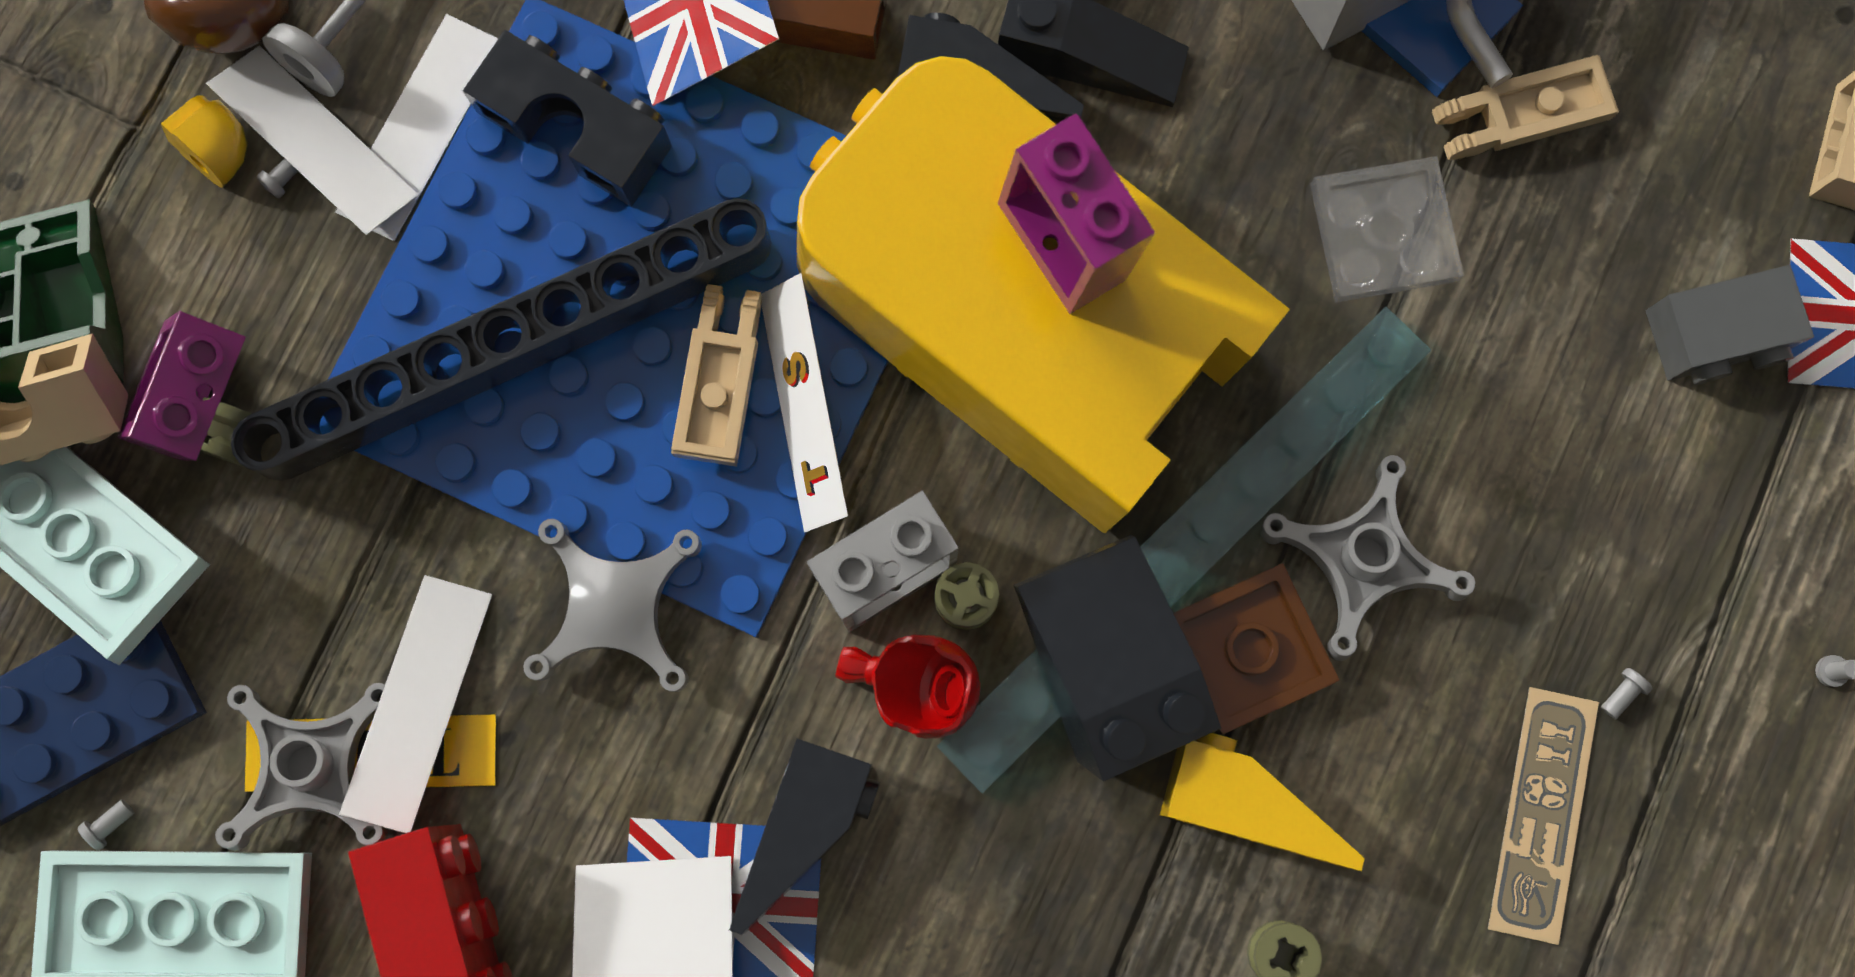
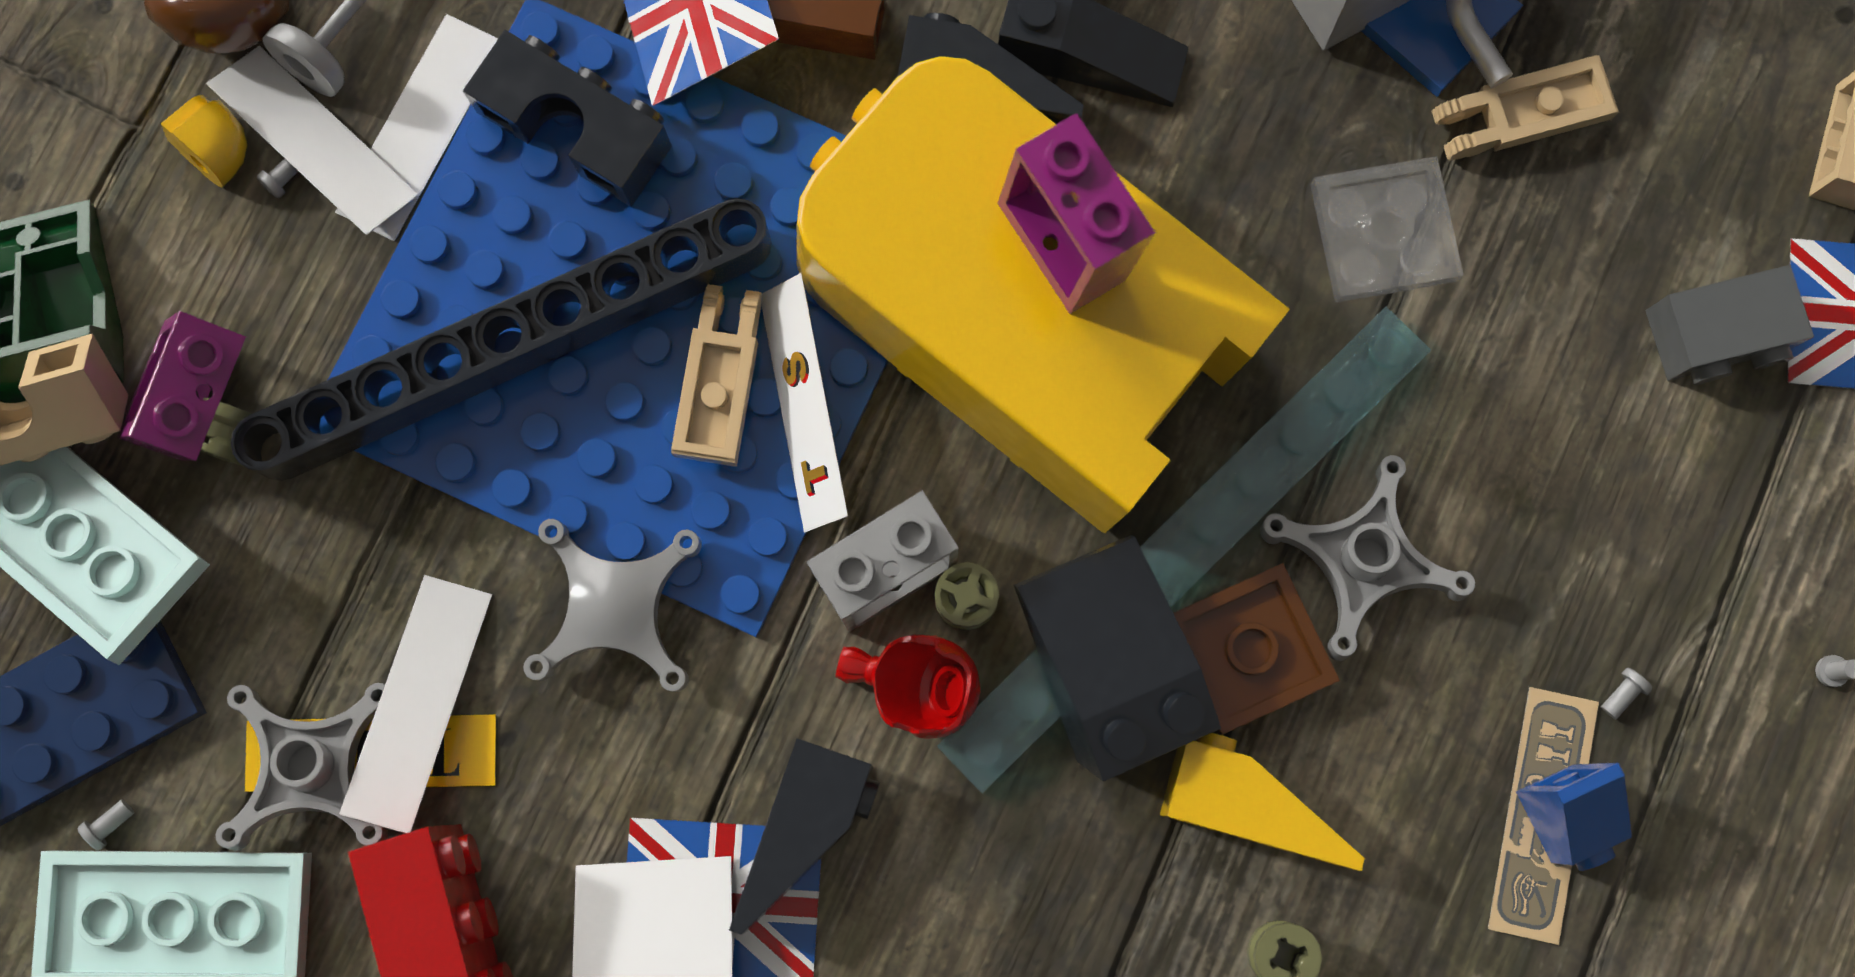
(1579, 813): none -> blue slope

